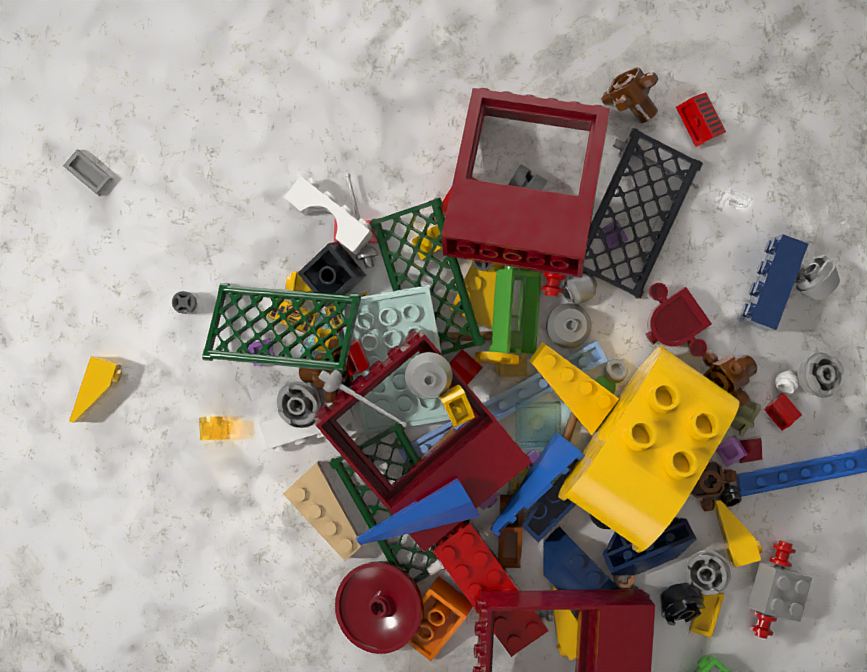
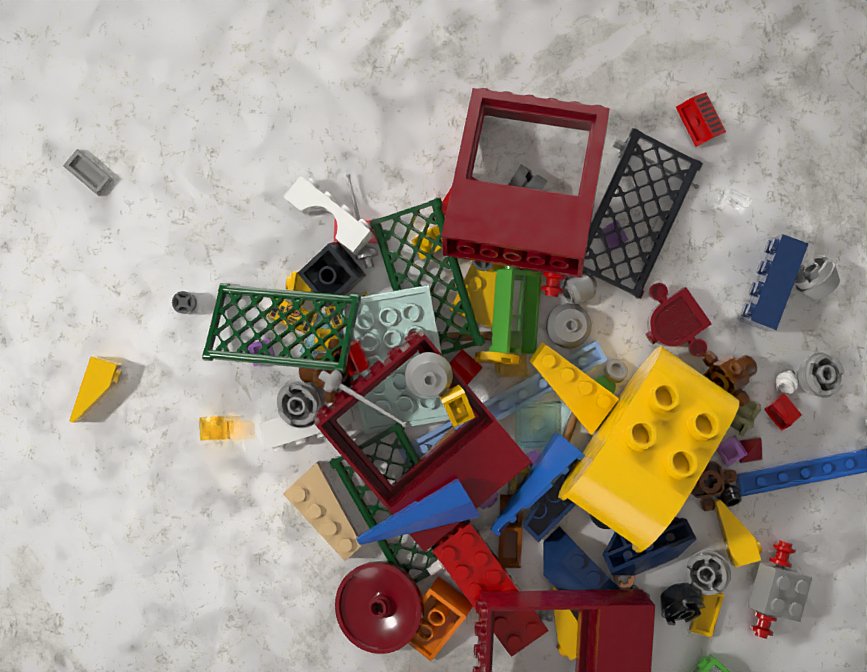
(631, 92): reddish brown piece -> none

